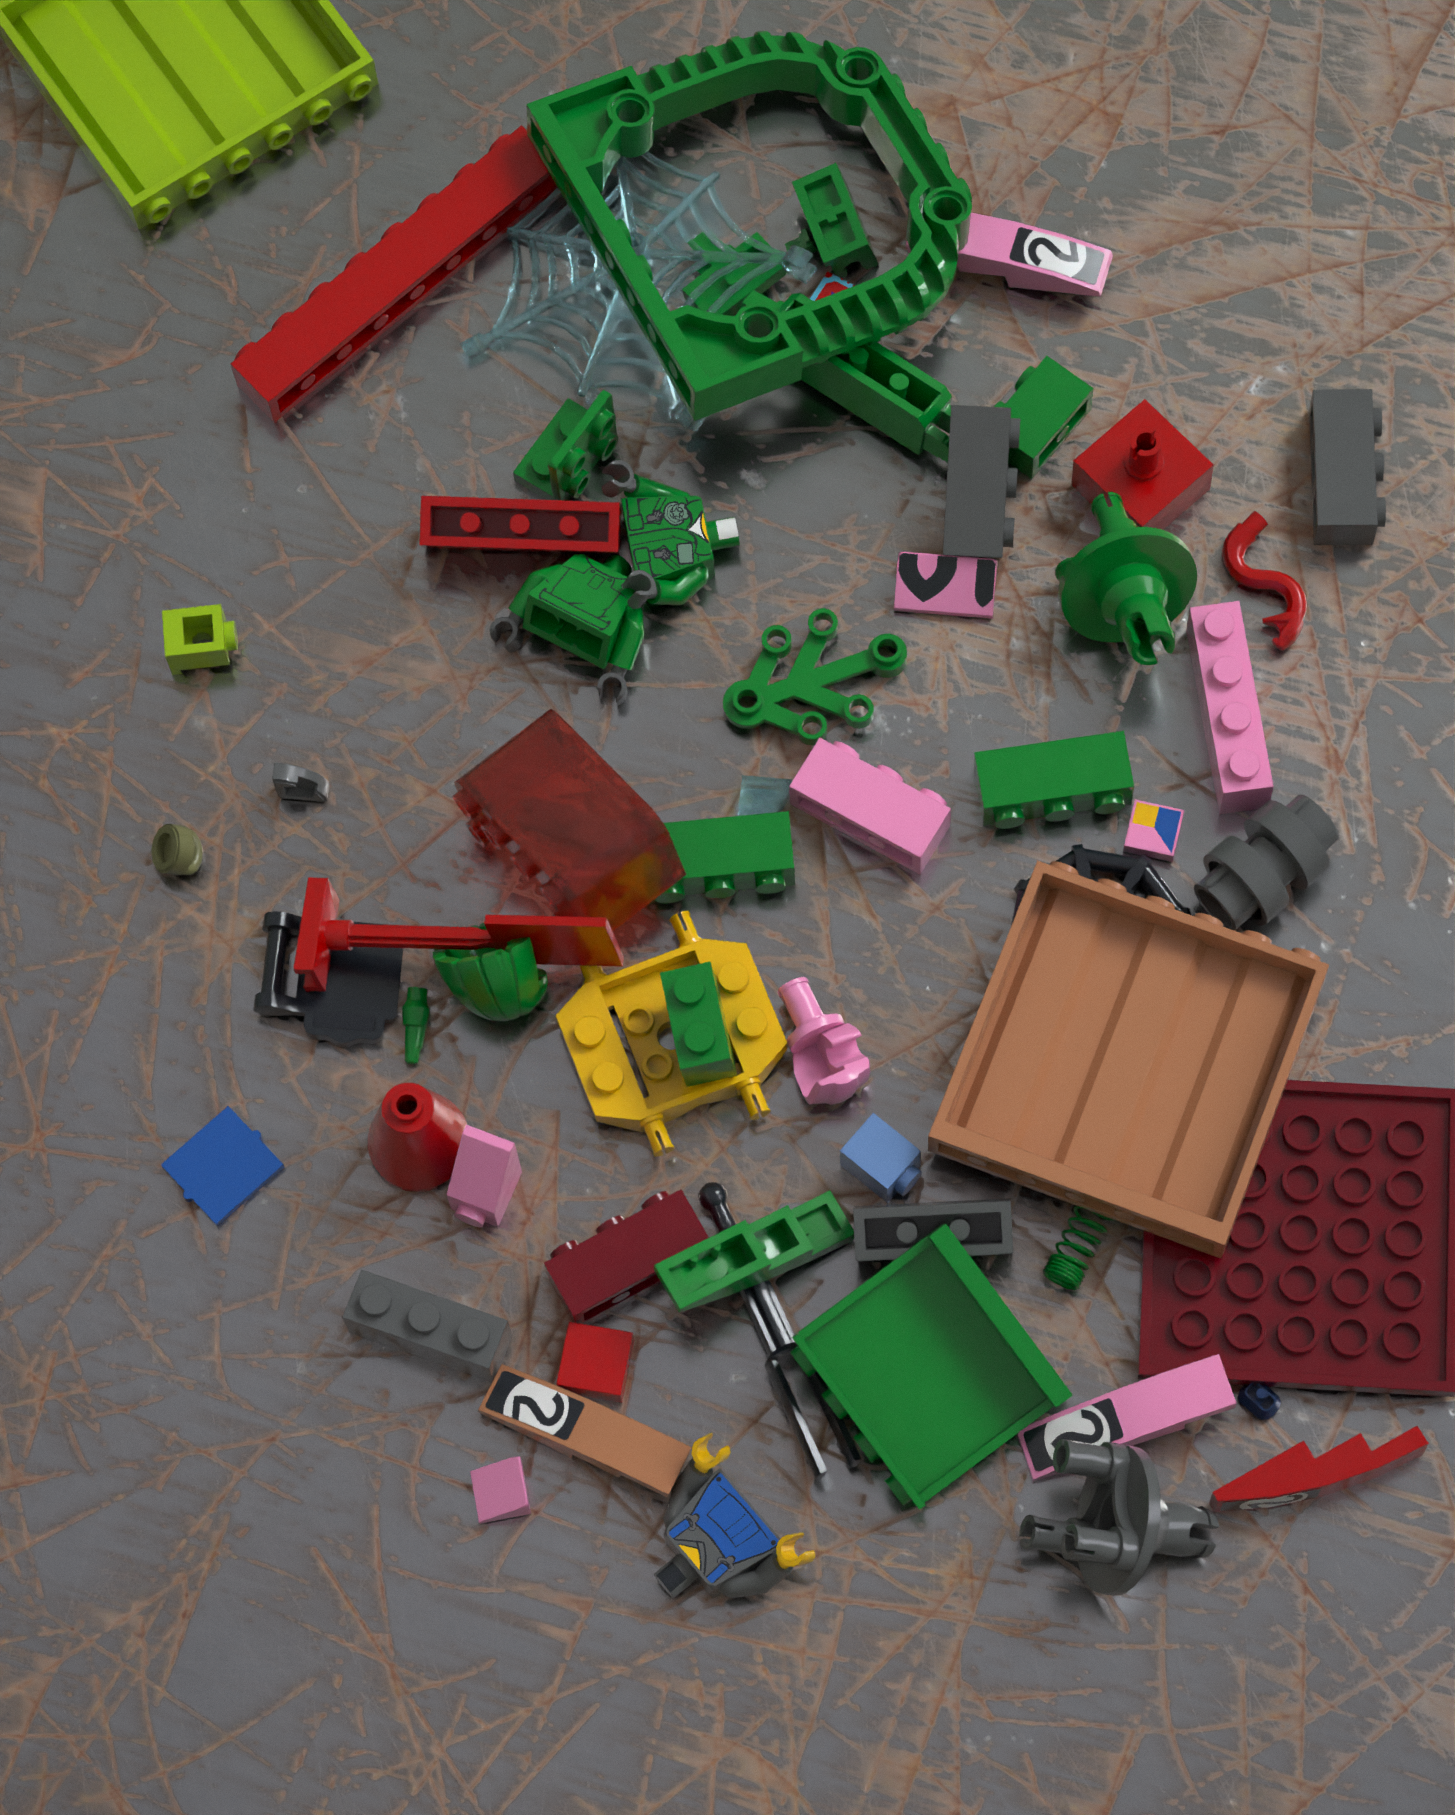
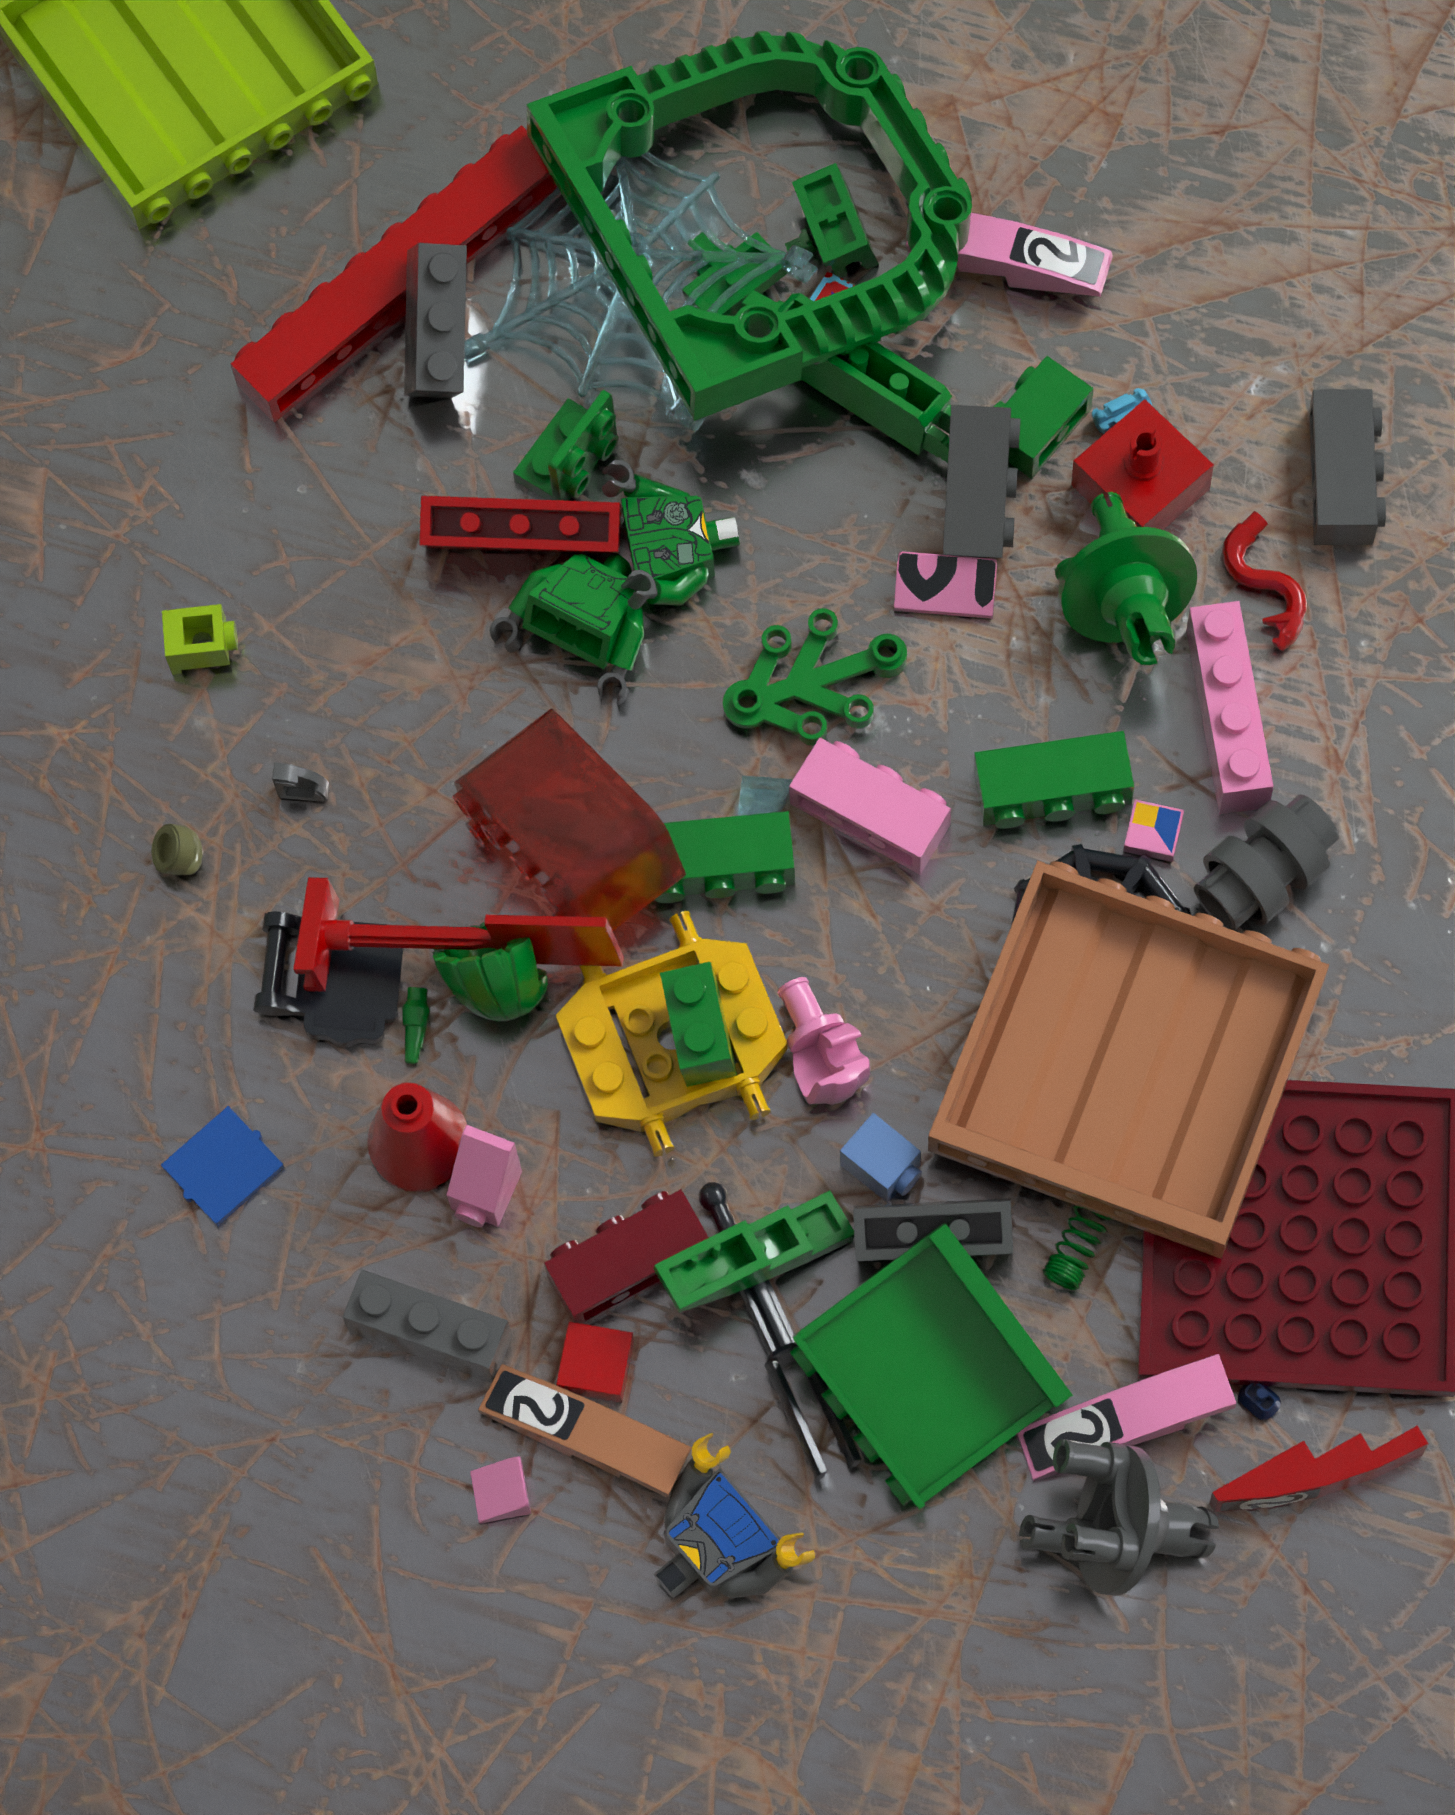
(435, 320): none -> dark grey brick
(1117, 409): none -> medium azure piece

